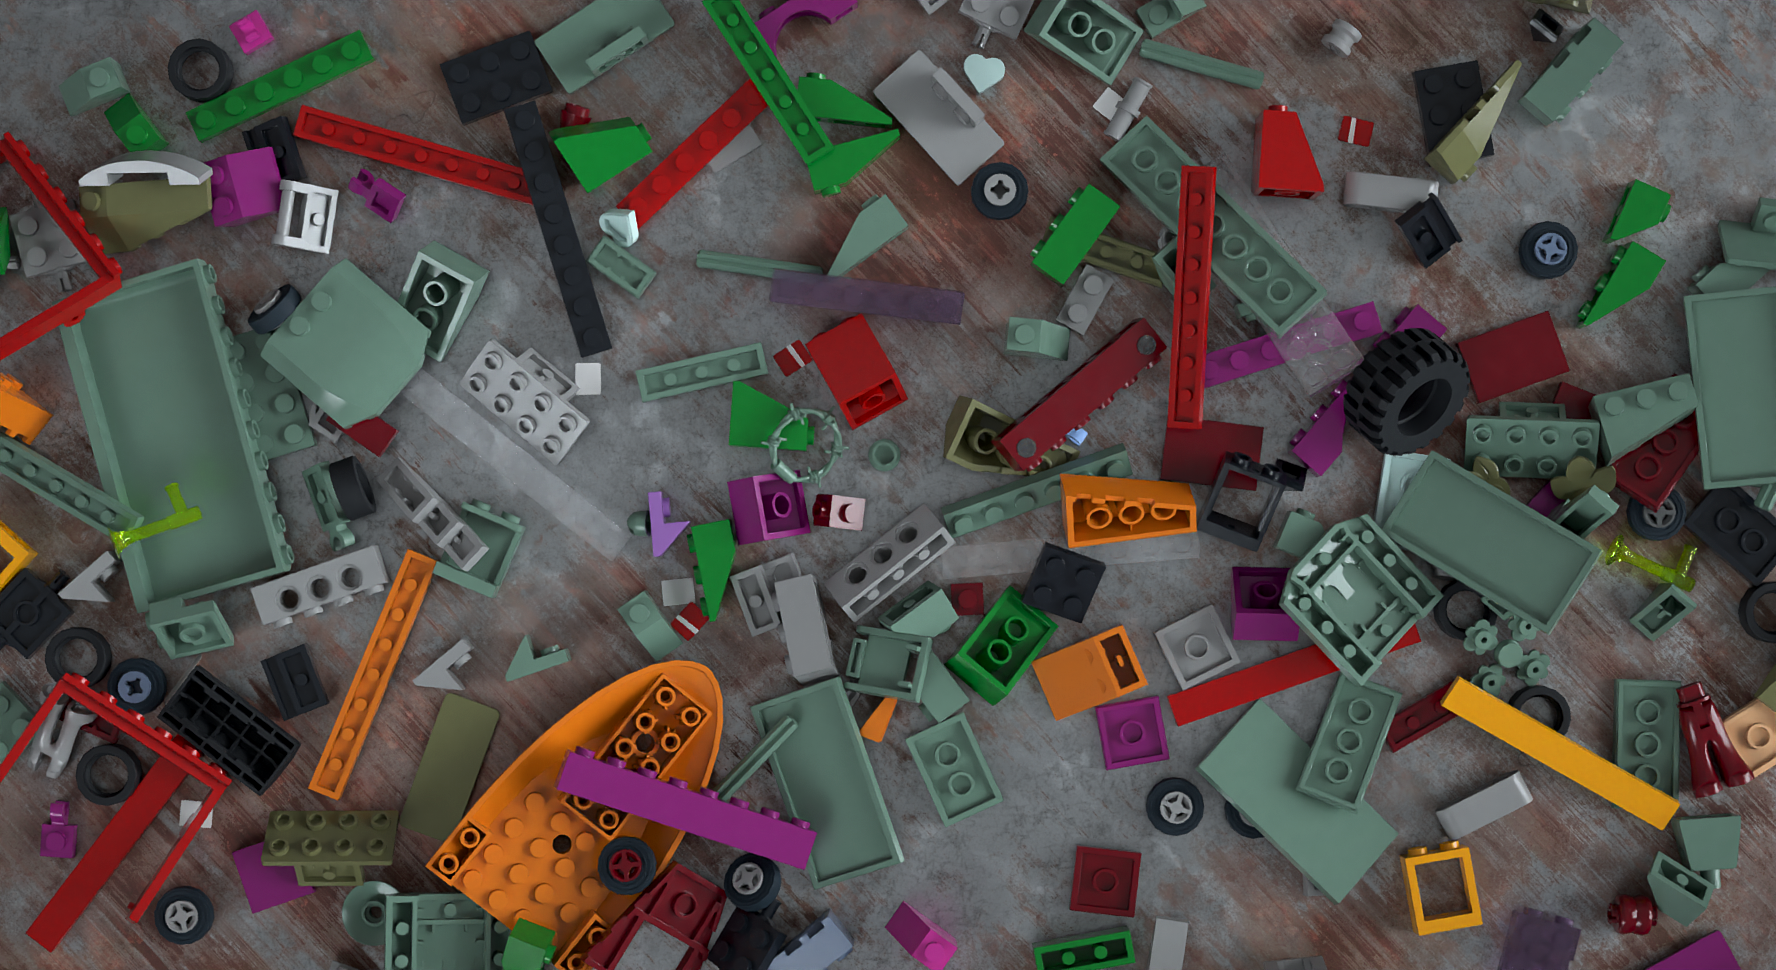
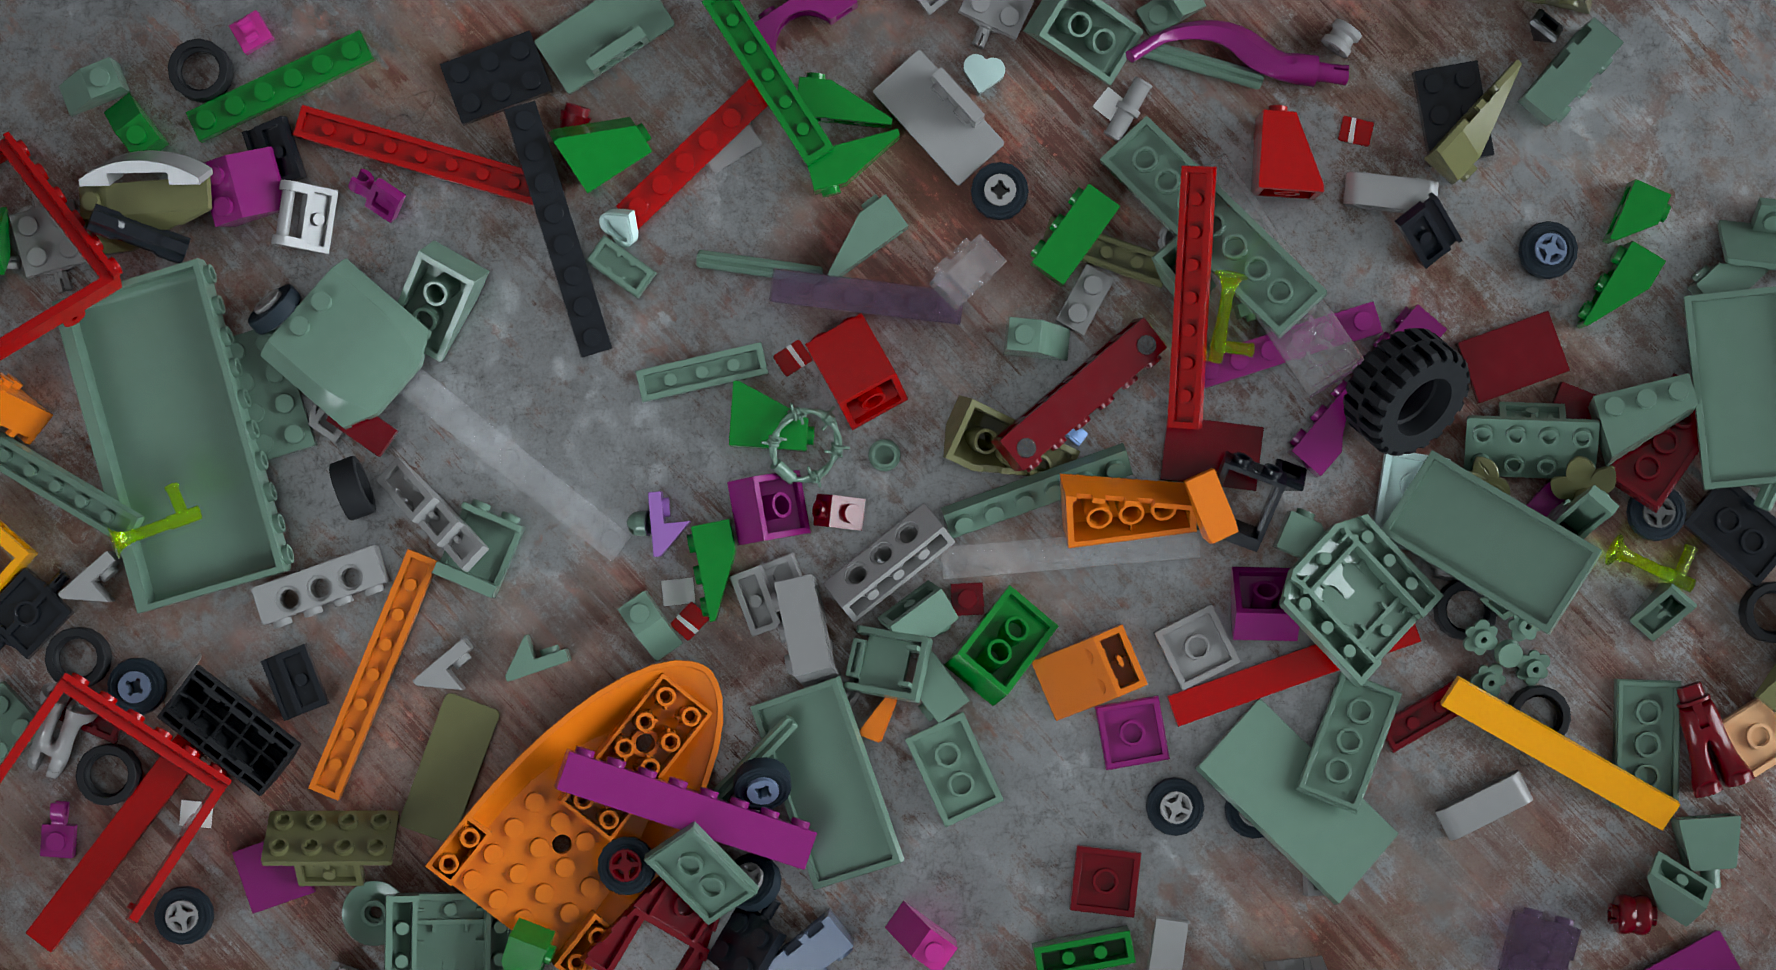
(114, 225): none -> black axle
(188, 629): sand green plate -> none
(327, 506): sand green plate -> none
(527, 397): light grey bracket -> none
(588, 378): white sticker -> none
(701, 873): none -> sand green tile
(762, 783): none -> black wheel
(965, 273): none -> clear brick
(1063, 582): black plate -> none
(1210, 506): none -> orange slope
(1219, 345): none -> clear neon green piece
(1252, 50): none -> magenta animal
(1445, 921): light orange window -> none

